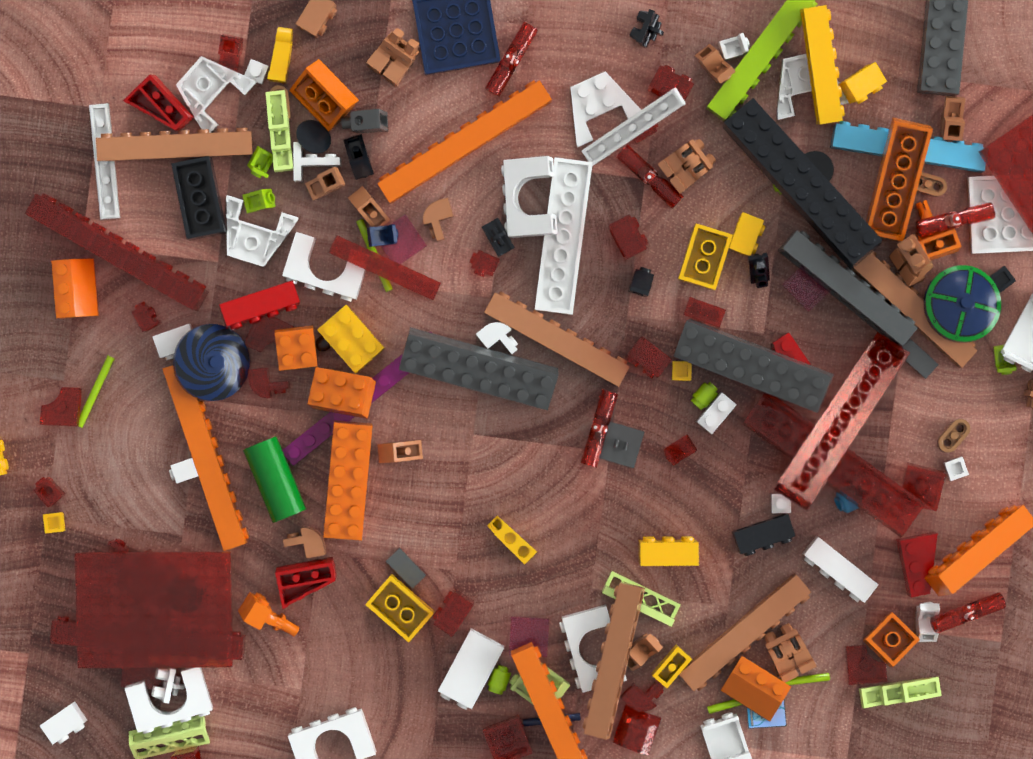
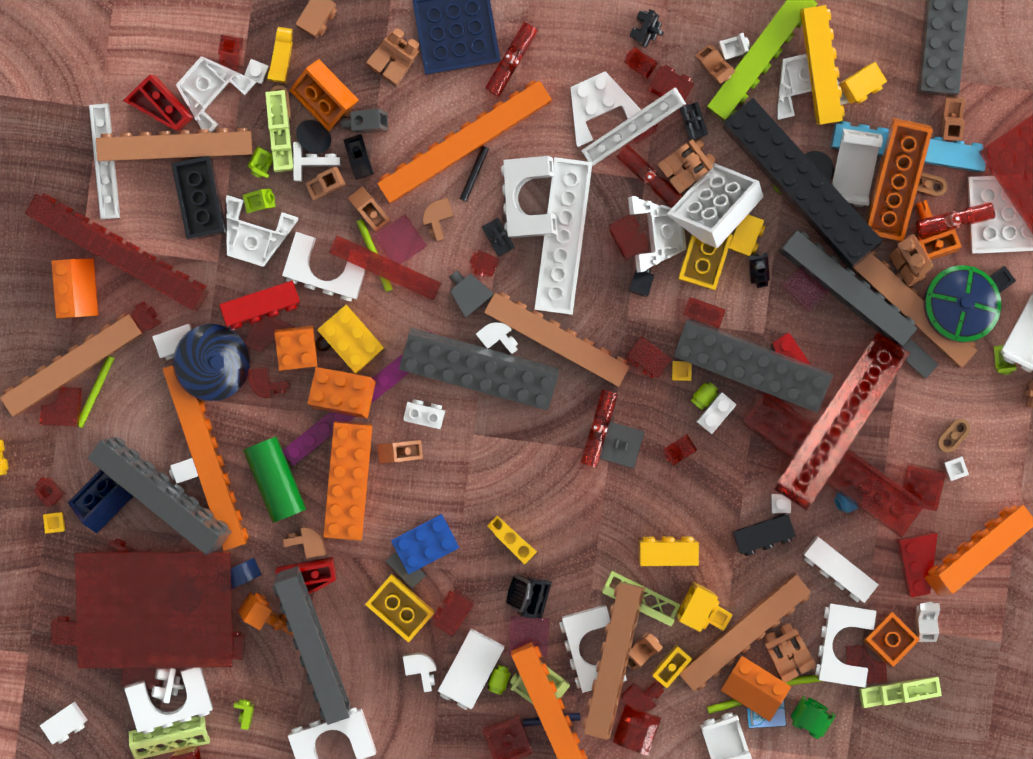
(72, 365): none -> nougat brick
(99, 501): none -> dark blue slope
(160, 495): none -> dark grey brick
(244, 572): none -> dark blue brick
(245, 717): none -> lime bracket
(312, 645): none -> dark grey brick
(382, 235): dark blue bracket -> none
(420, 663): none -> white brick
(424, 415): none -> white bracket
(424, 544): none -> blue plate
(469, 292): none -> dark grey torso
(474, 173): none -> black bar
(528, 595): none -> black piece
(640, 62): none -> clear red bracket
(665, 234): none -> white wing
(693, 121): none -> black hips
(697, 607): none -> yellow brick
(716, 204): none -> white slope
(720, 618): none -> yellow plate
(812, 717): none -> green brick
(830, 667): none -> white arch
(856, 165): none -> white panel
(966, 613): clear red piece -> none

